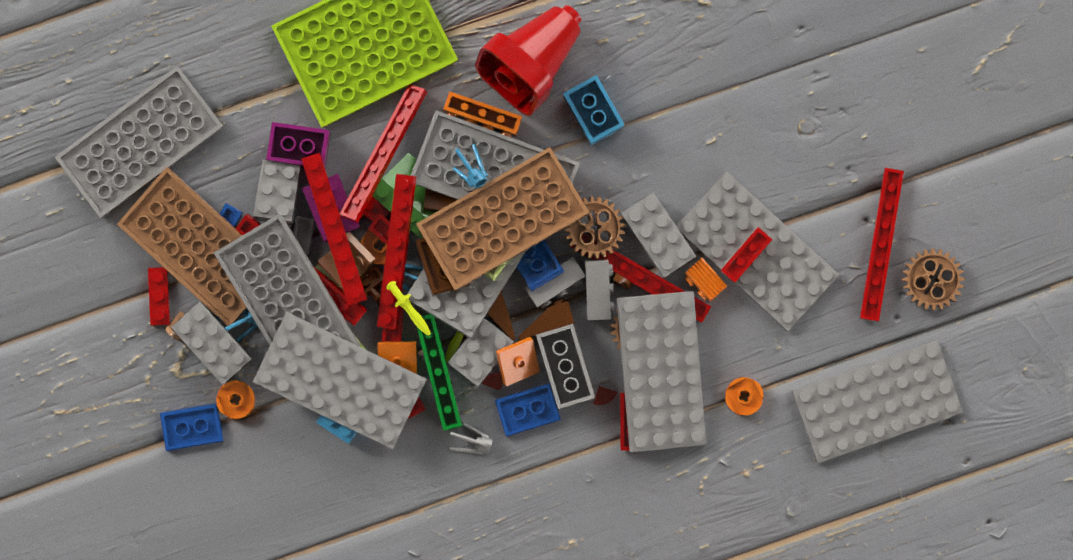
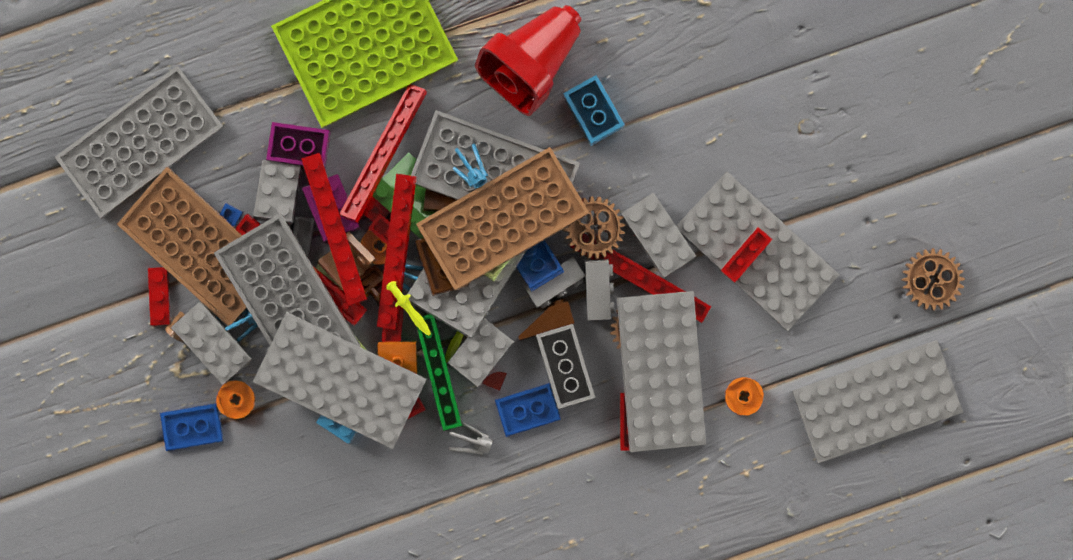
(482, 114): orange brick -> none
(500, 315): reddish brown slope -> none
(518, 361): orange plate -> none
(604, 396): clear red tile -> none
(618, 279): dark orange tile -> none
(705, 280): orange brick -> none
(881, 244): red plate -> none

